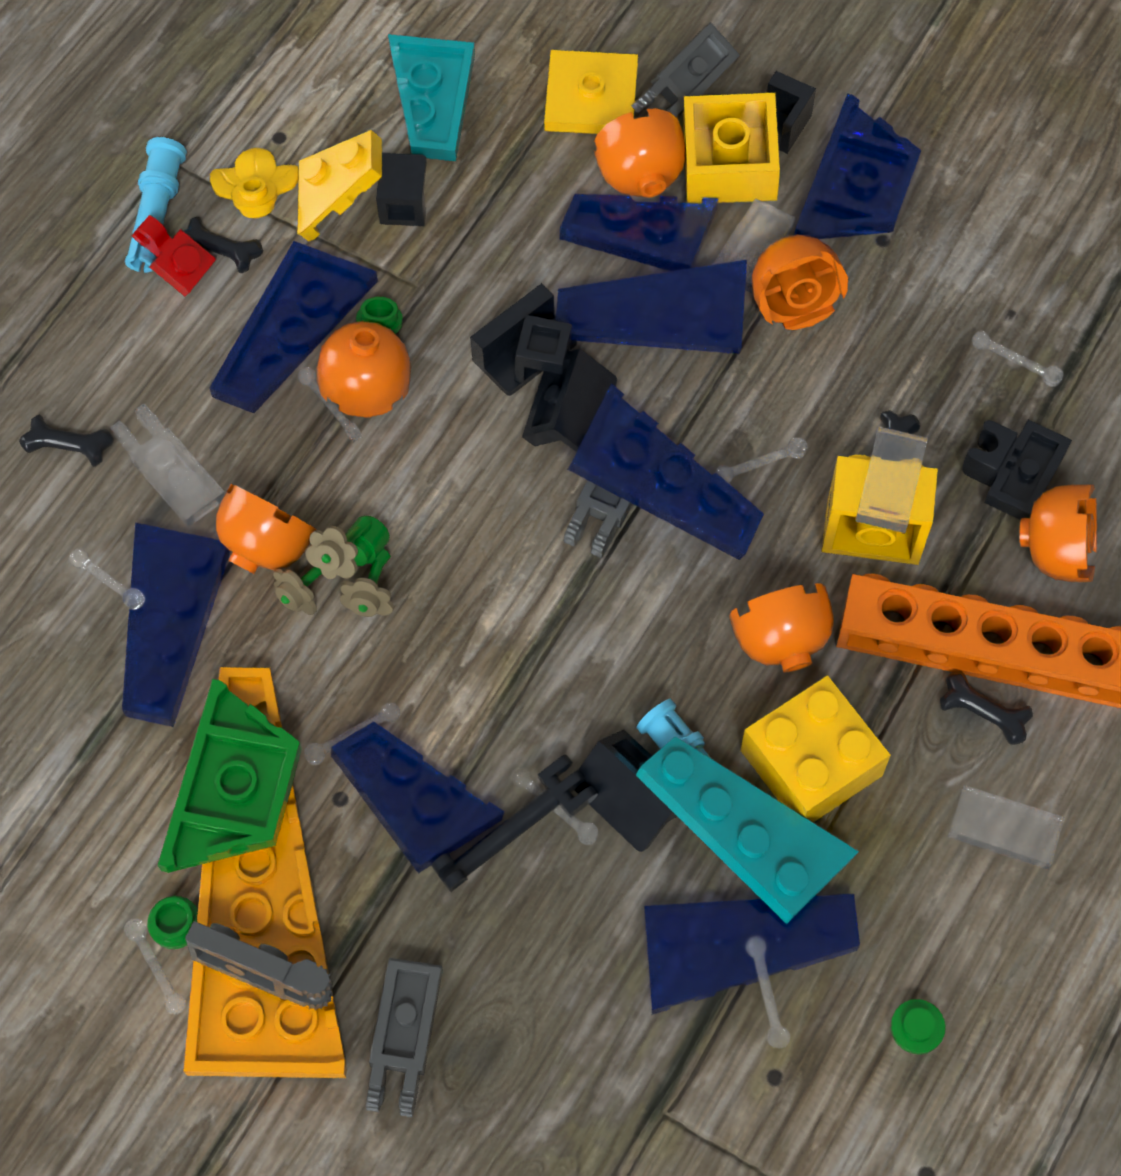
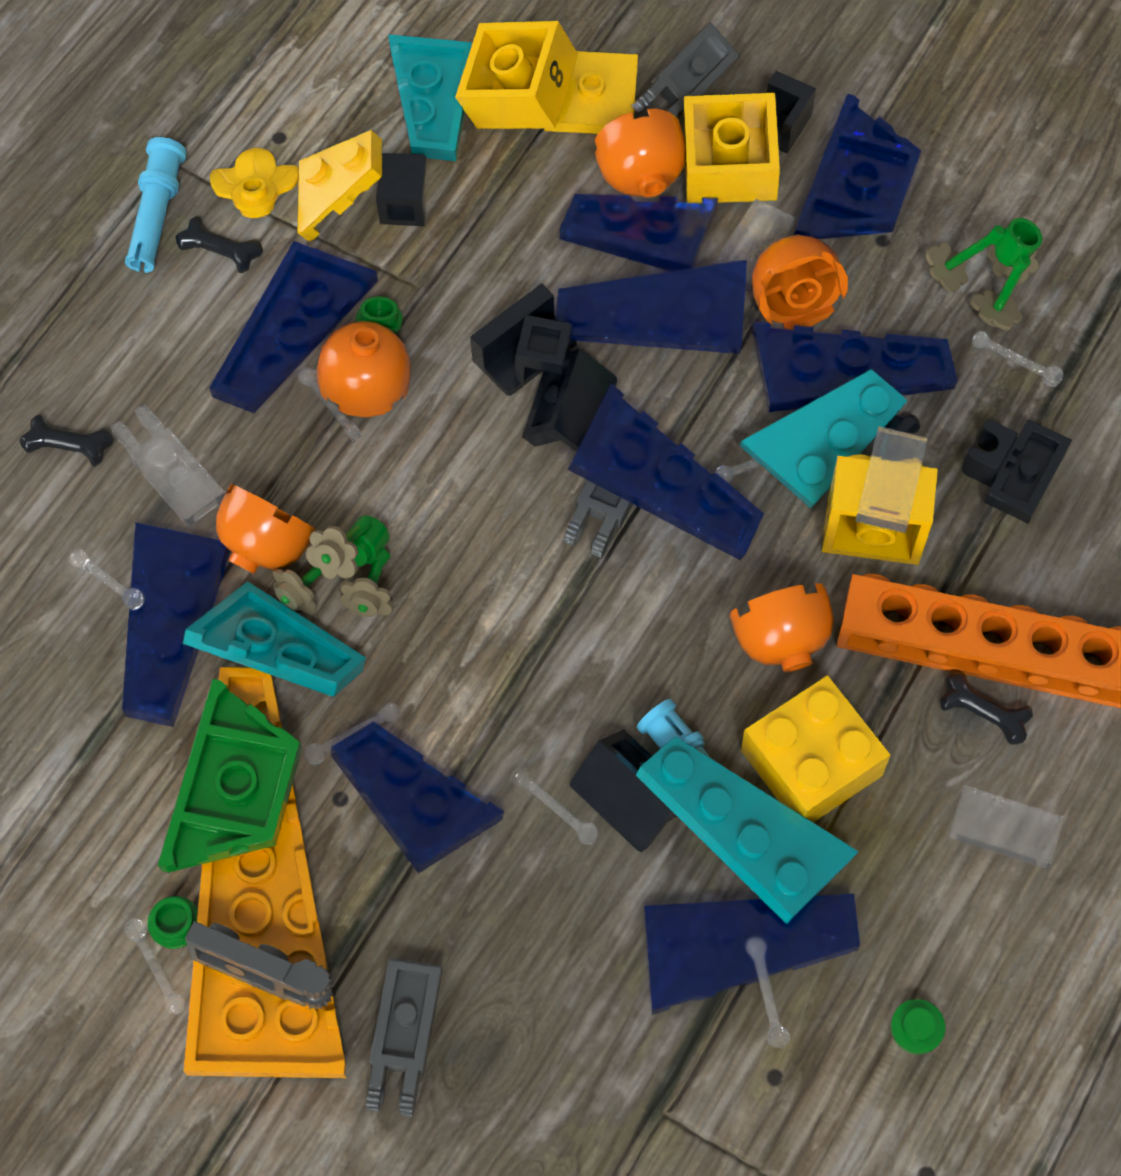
(177, 259): red plate -> none
(275, 640): none -> teal wing
(517, 75): none -> yellow brick
(557, 793): black hinge -> none
(806, 443): none -> teal wing
(807, 364): none -> clear blue wing
(1013, 255): none -> plant
(1062, 532): orange cylinder -> none

